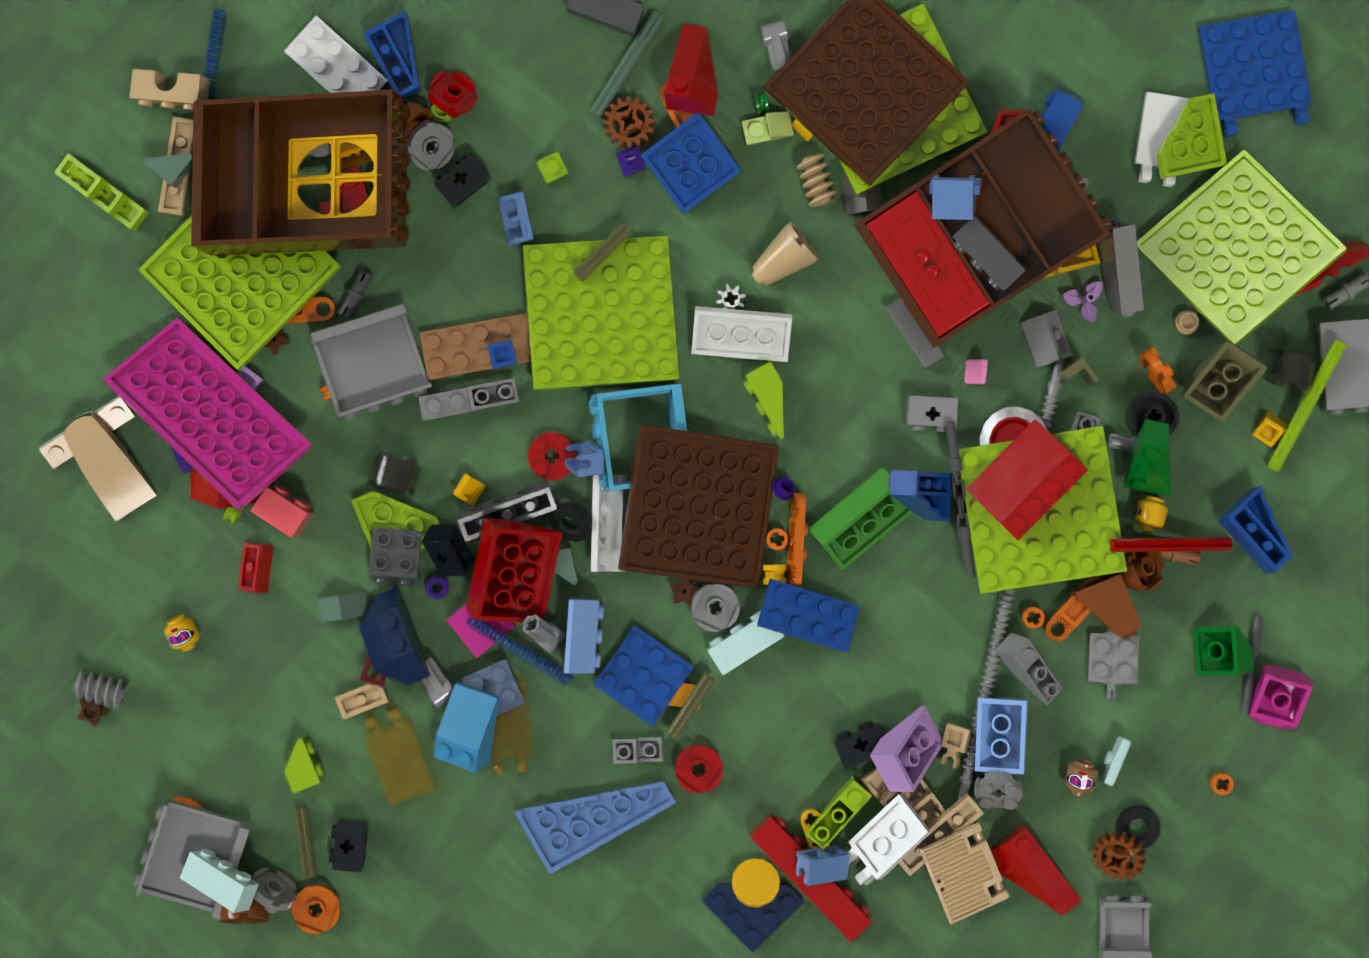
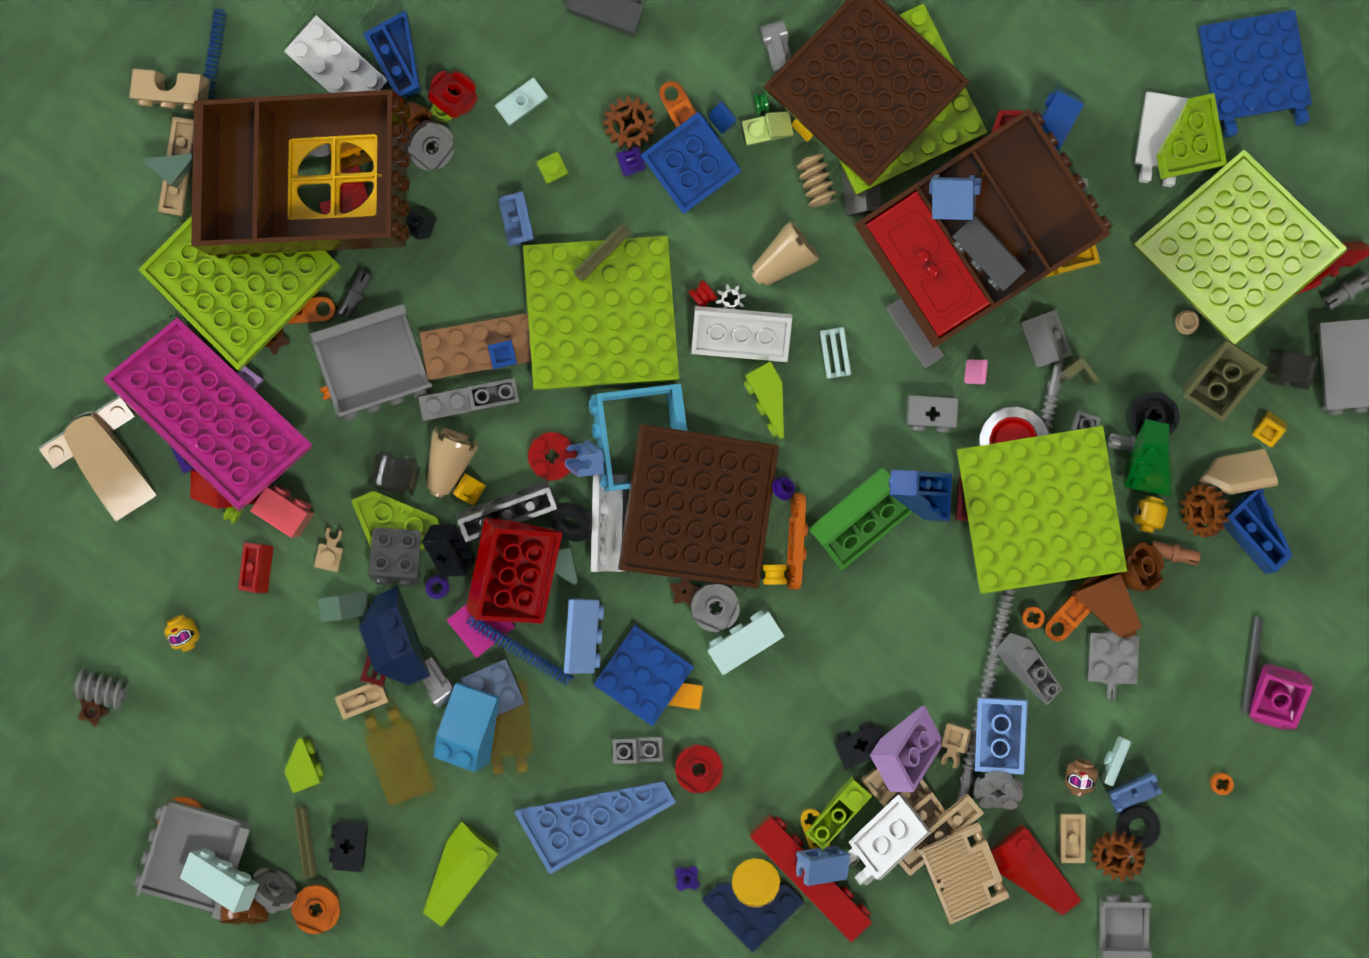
(101, 192): lime slope -> none
(329, 555): none -> tan plate
(420, 222): none -> black slope
(448, 459): none -> tan cone
(460, 867): none -> lime wedge
(475, 180): black brick -> none
(521, 101): none -> light aqua plate
(544, 633): light grey piece -> none
(627, 64): sand green axle -> none
(690, 705): olive axle -> none
(691, 872): none -> dark purple plate
(692, 74): red wedge -> none
(702, 294): none -> red wheel
(722, 118): none -> blue slope
(773, 545): orange bush -> none
(808, 616): blue plate -> none
(832, 332): none -> light aqua tile
(955, 466): dark grey piece -> none
(1027, 479): red slope -> none
(1072, 837): none -> tan plate
(1091, 292): lavender plant -> none
(1121, 268): light grey slope -> none
(1134, 792): none -> medium blue hinge
(1159, 373): orange plate -> none
(1170, 544): red axle -> none
(1204, 510): none -> dark orange gear
(1222, 651): green slope -> none
(1241, 472): none -> tan tile
(1307, 405): lime axle -> none

